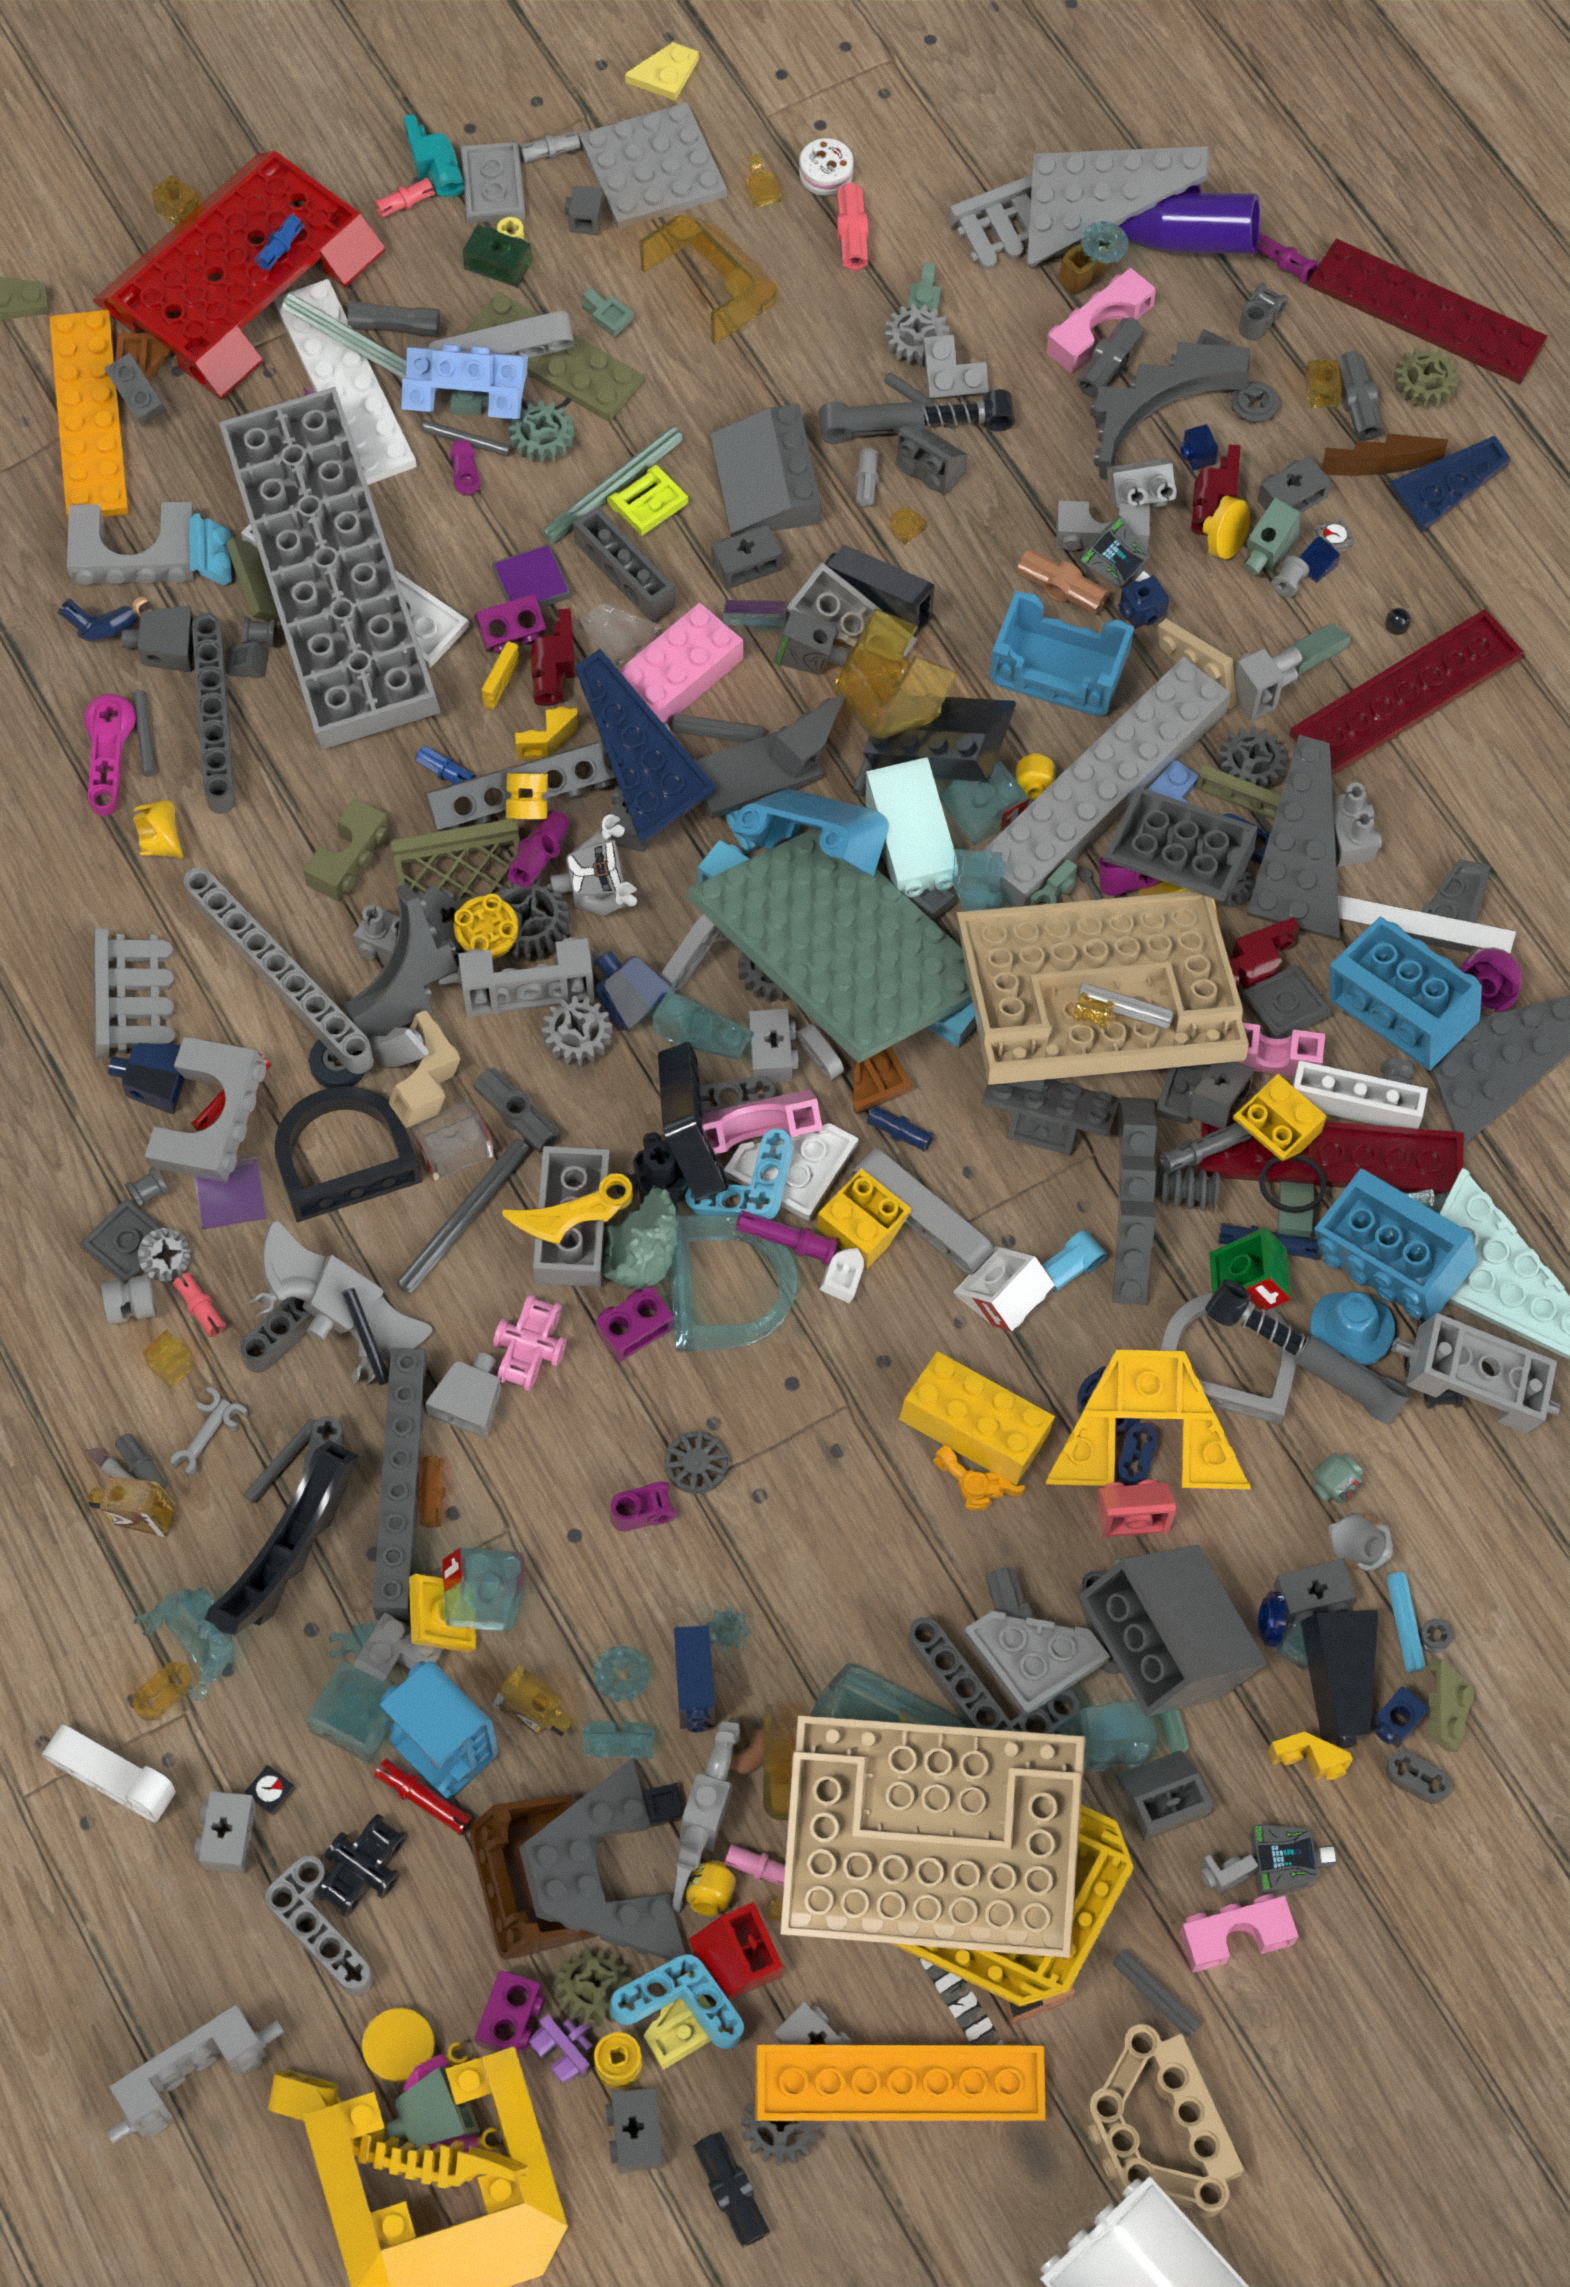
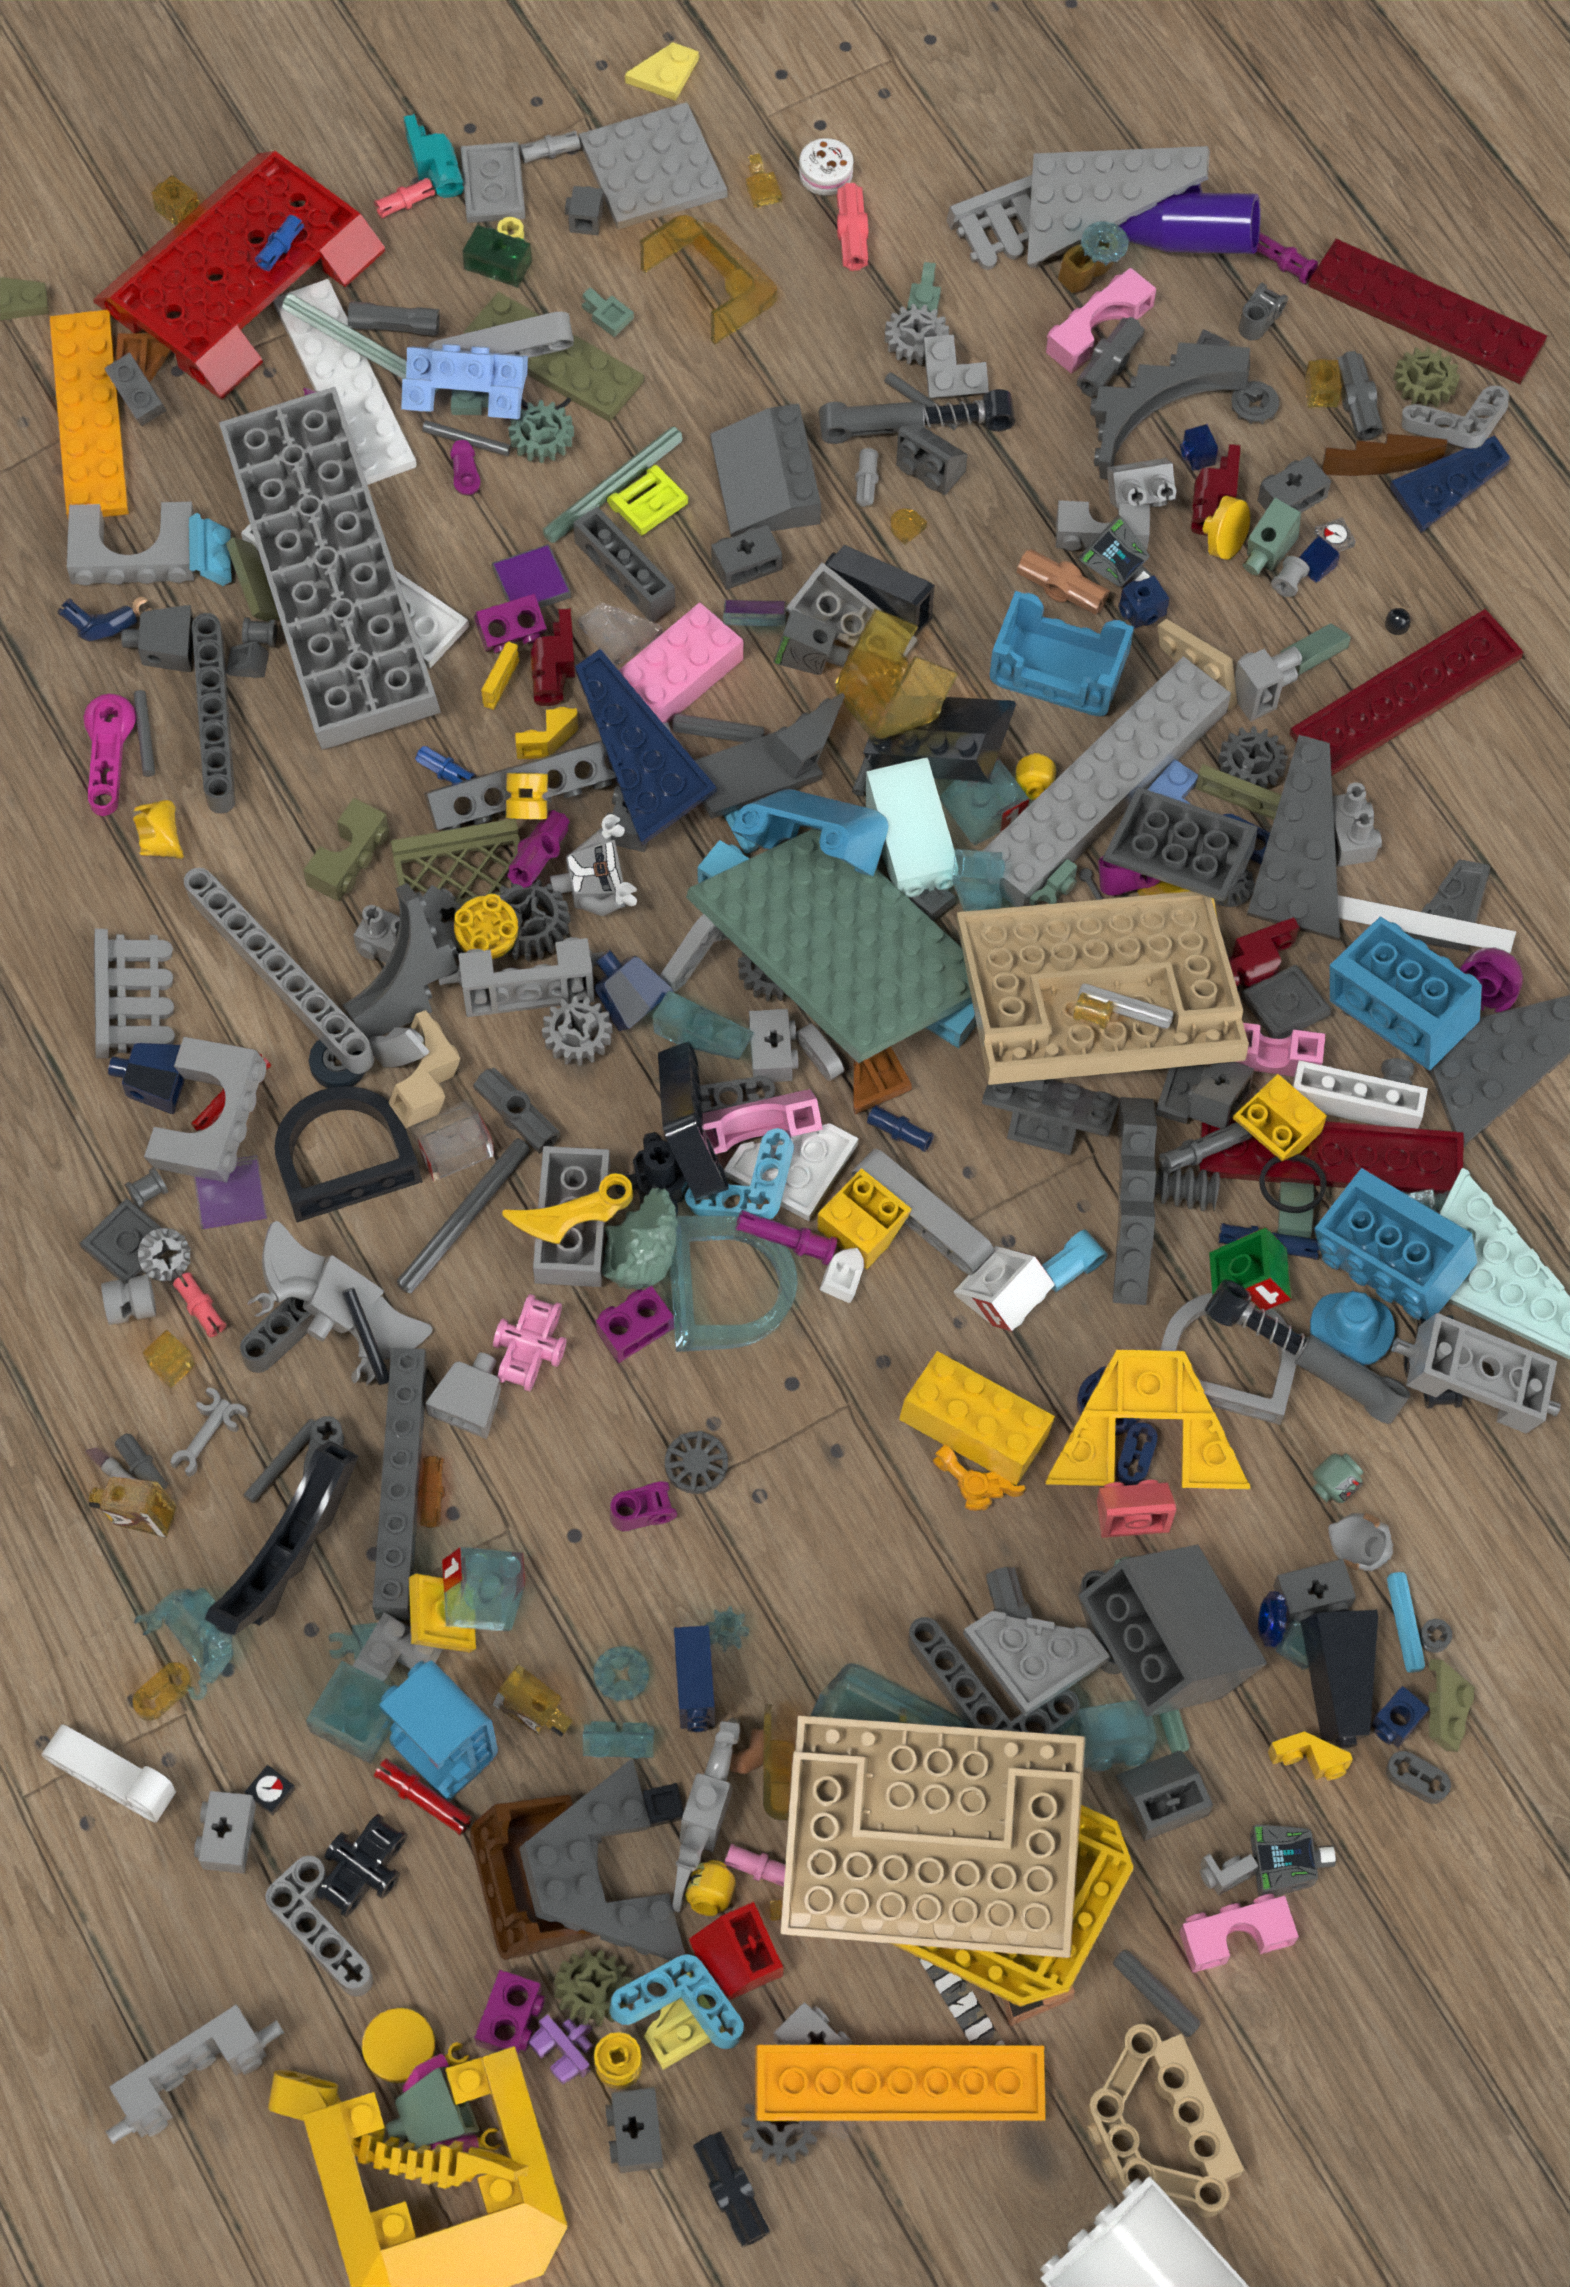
(1425, 420): none -> light grey beam

